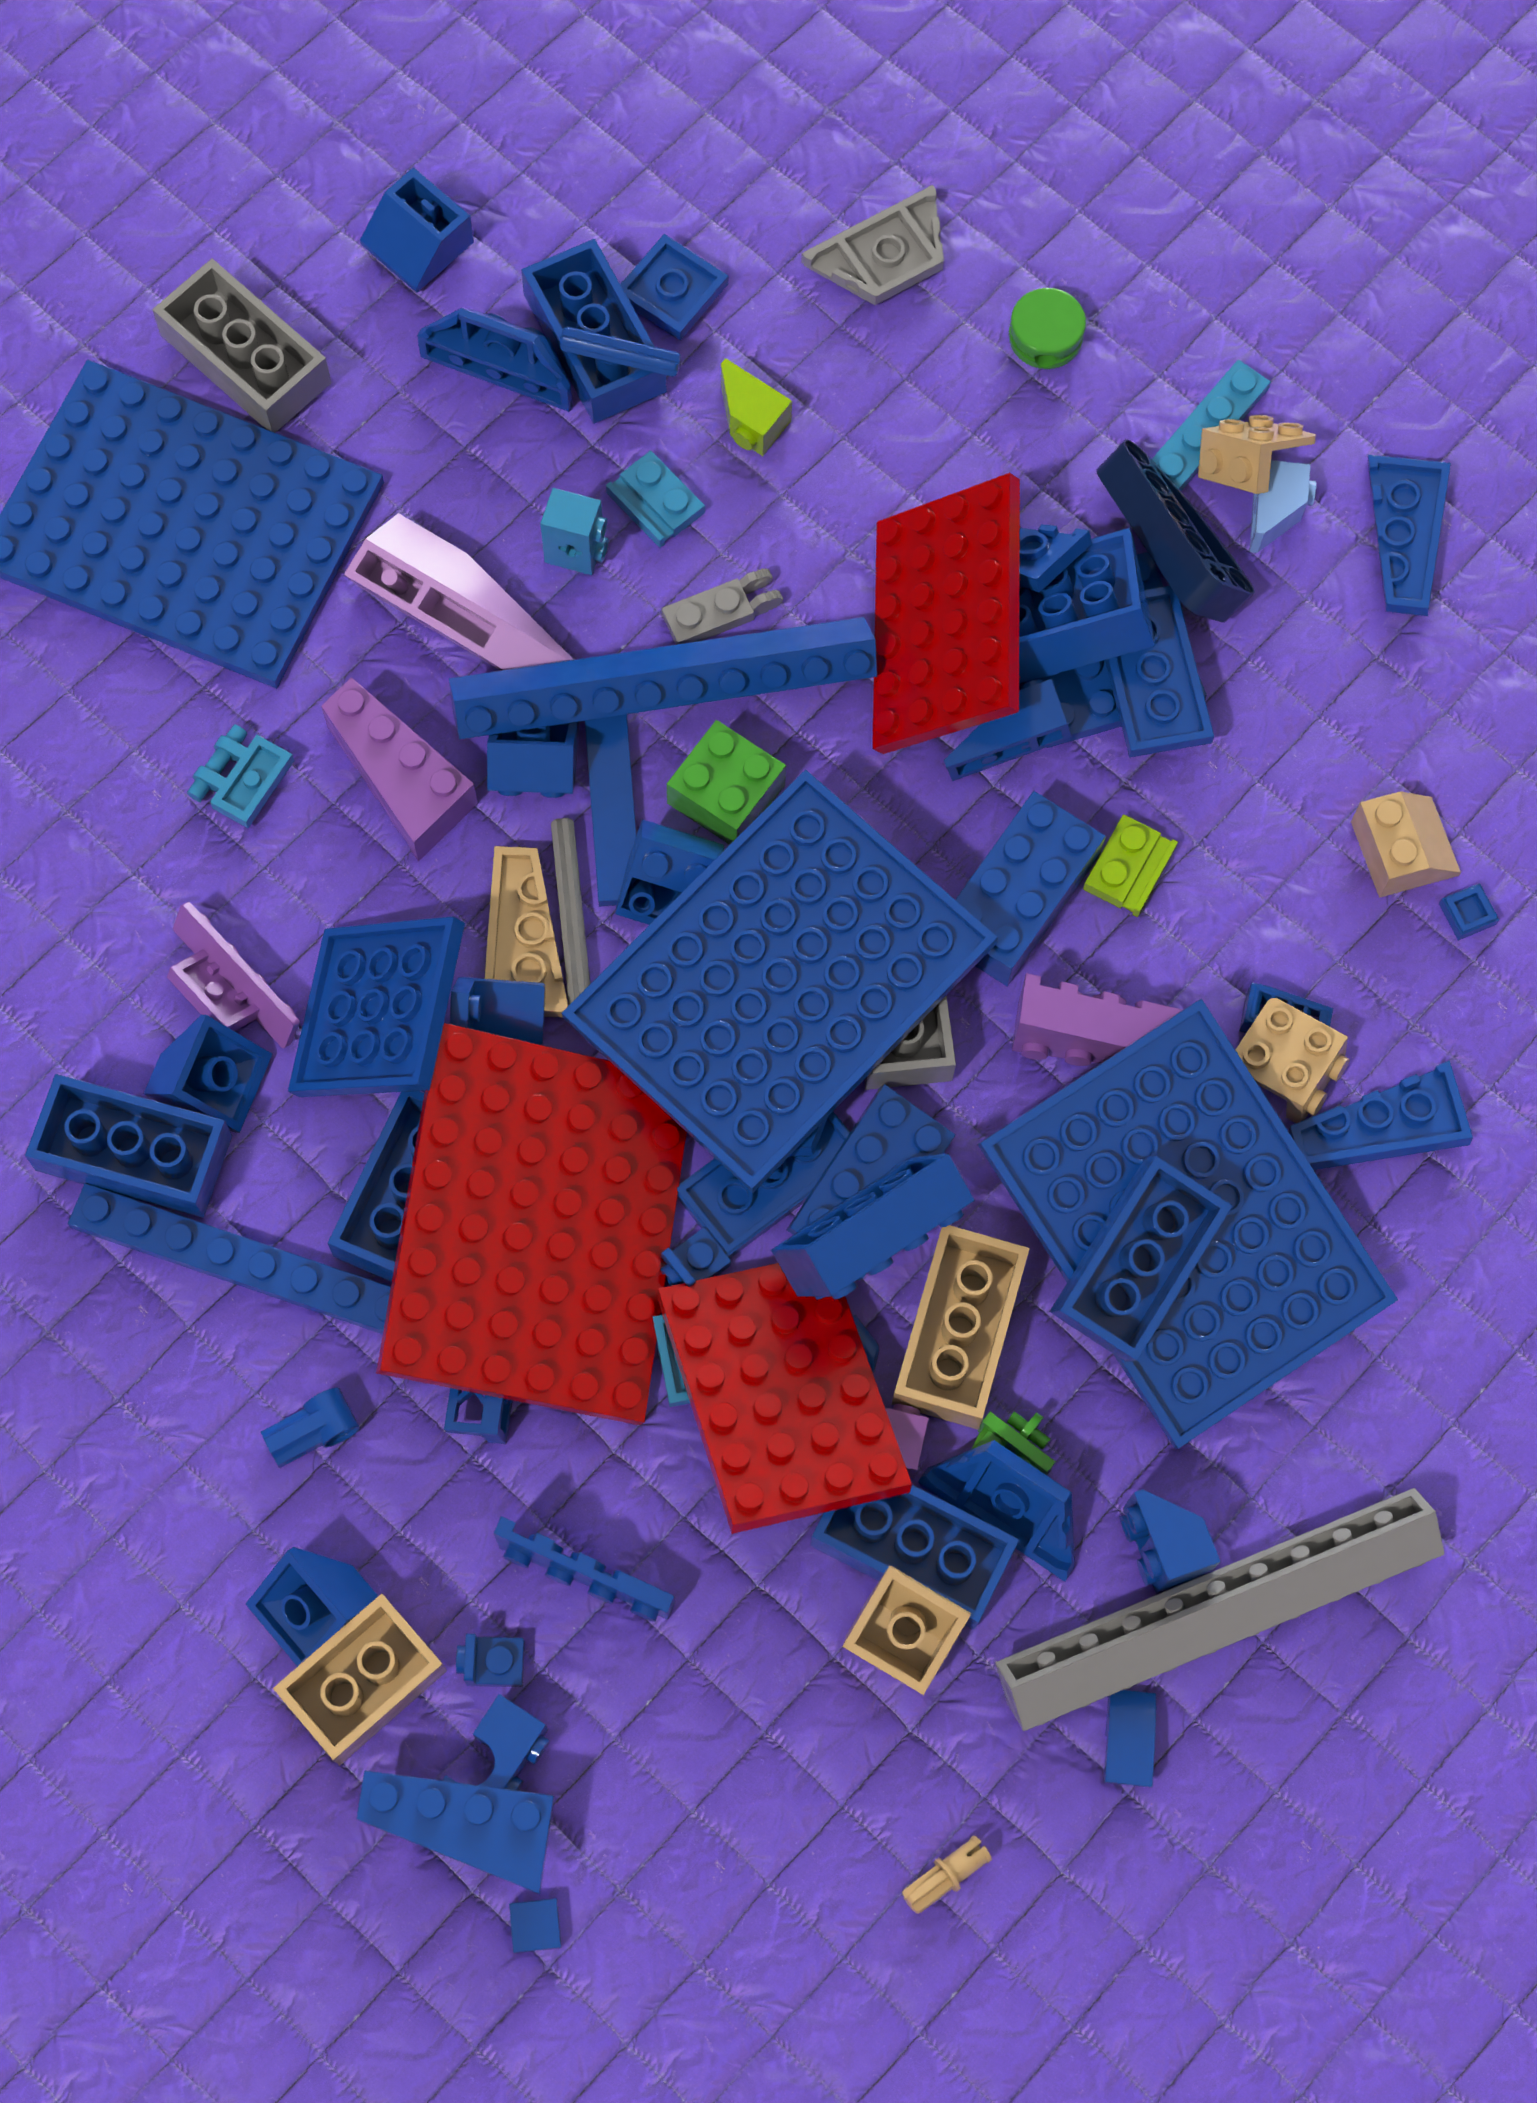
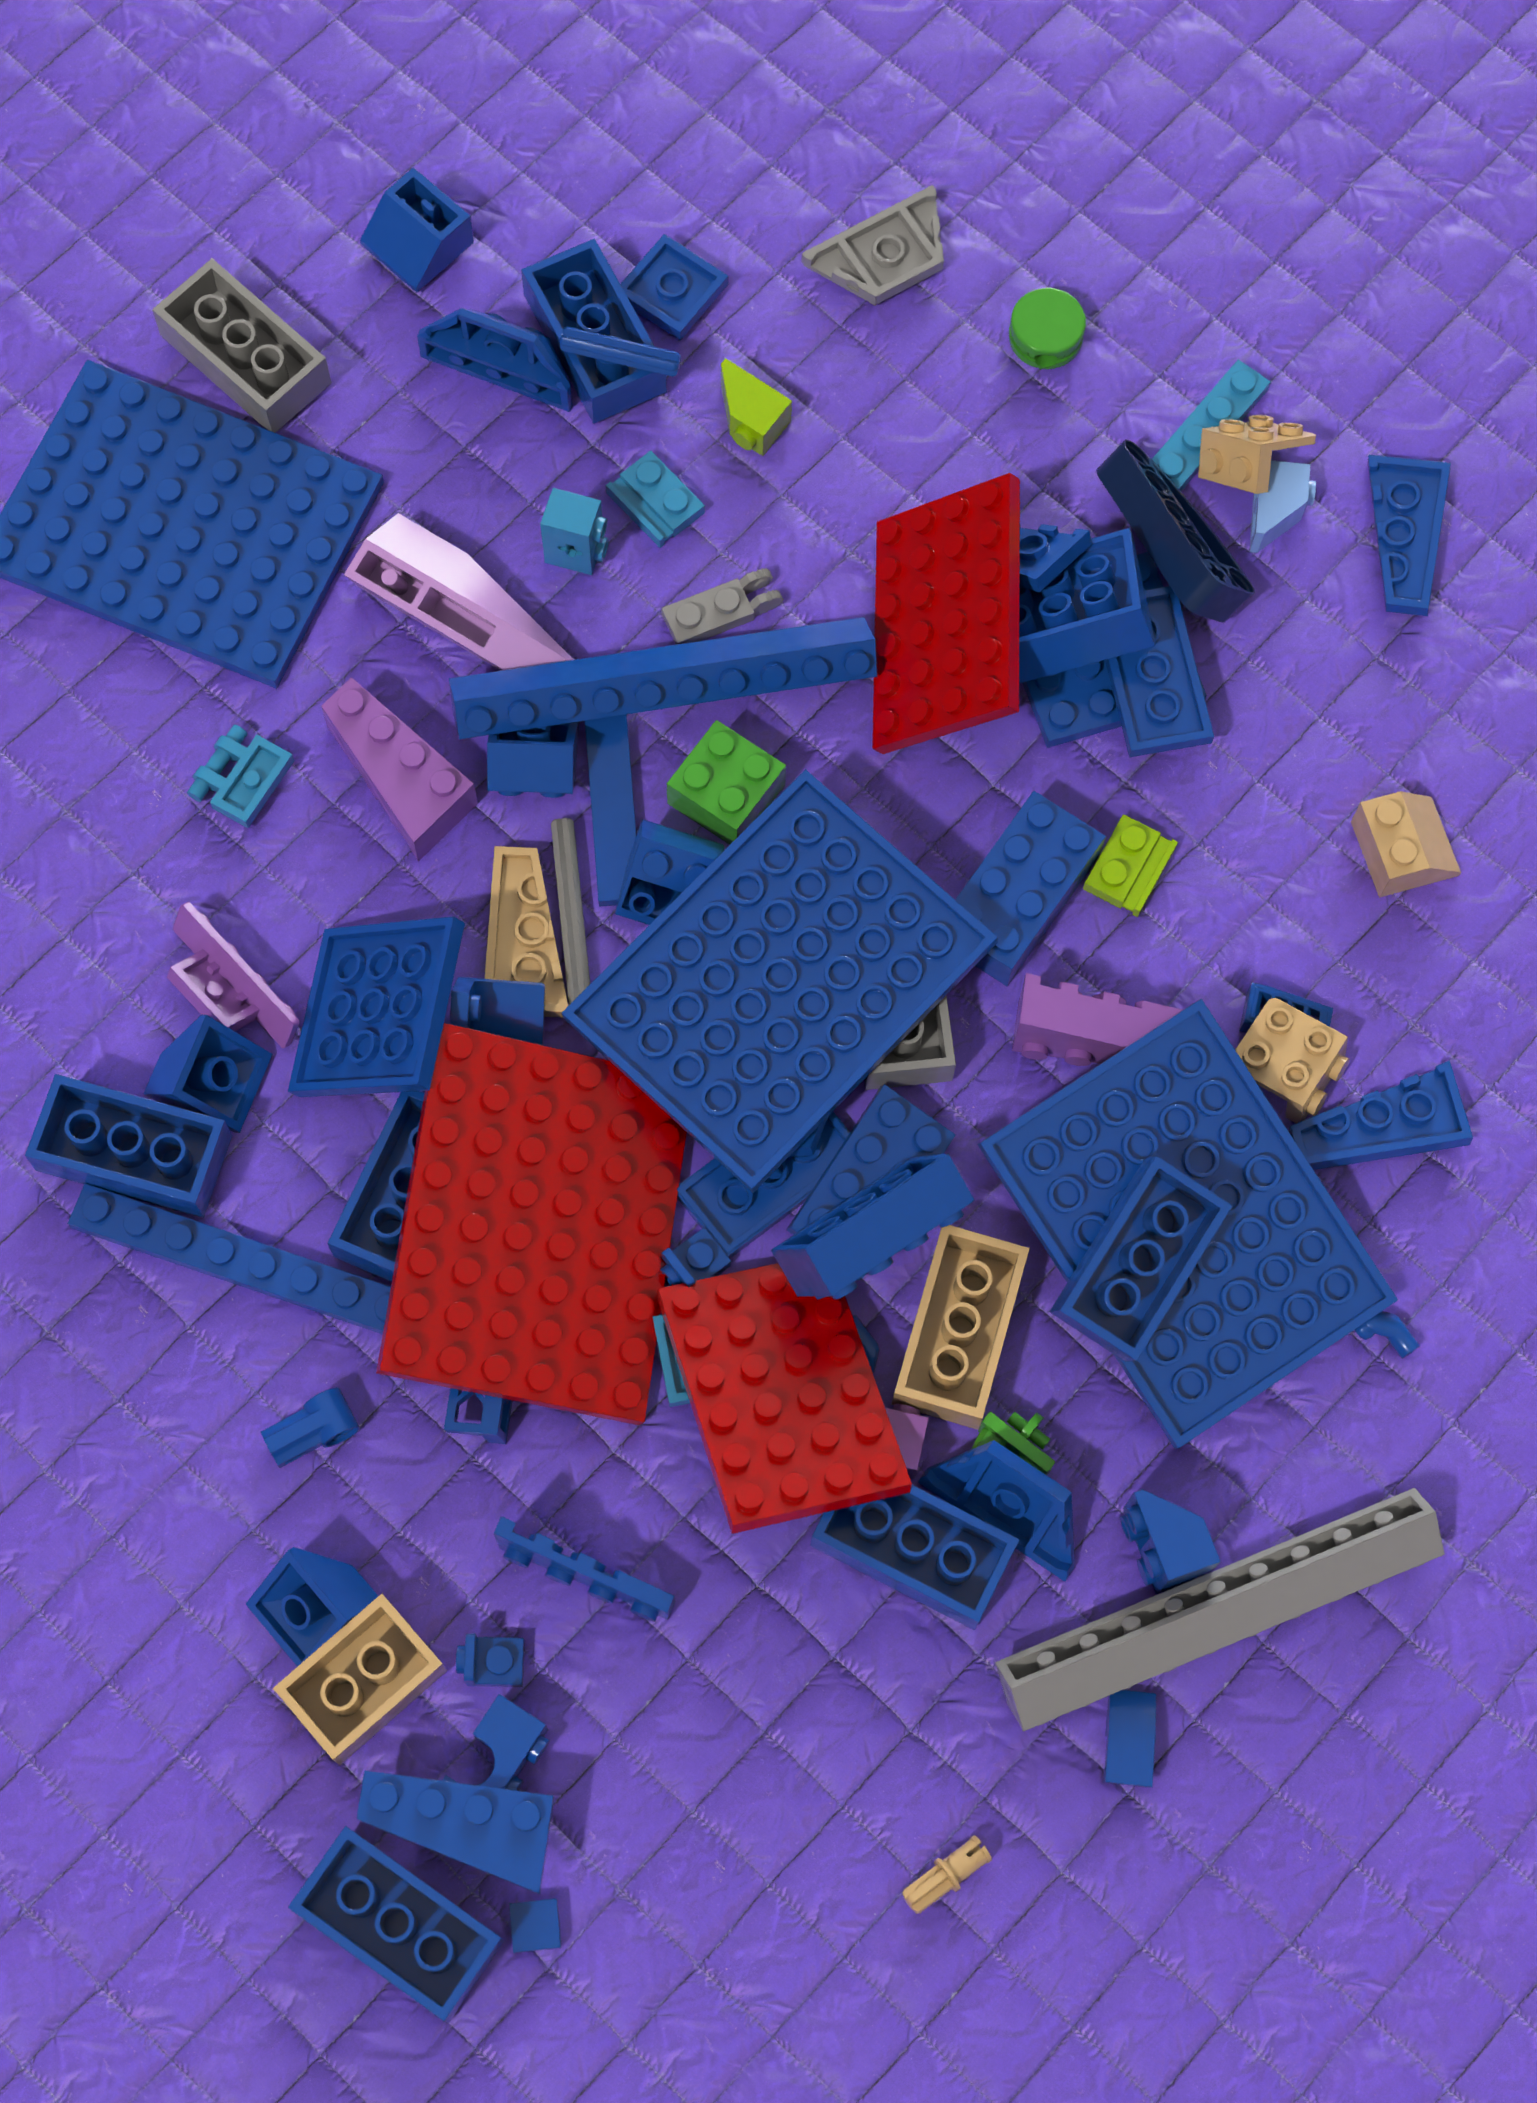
(396, 1924): none -> blue brick
(906, 1629): tan slope -> none
(1034, 727): blue slope -> none
(1393, 1329): none -> blue arm
(1469, 911): blue tile -> none

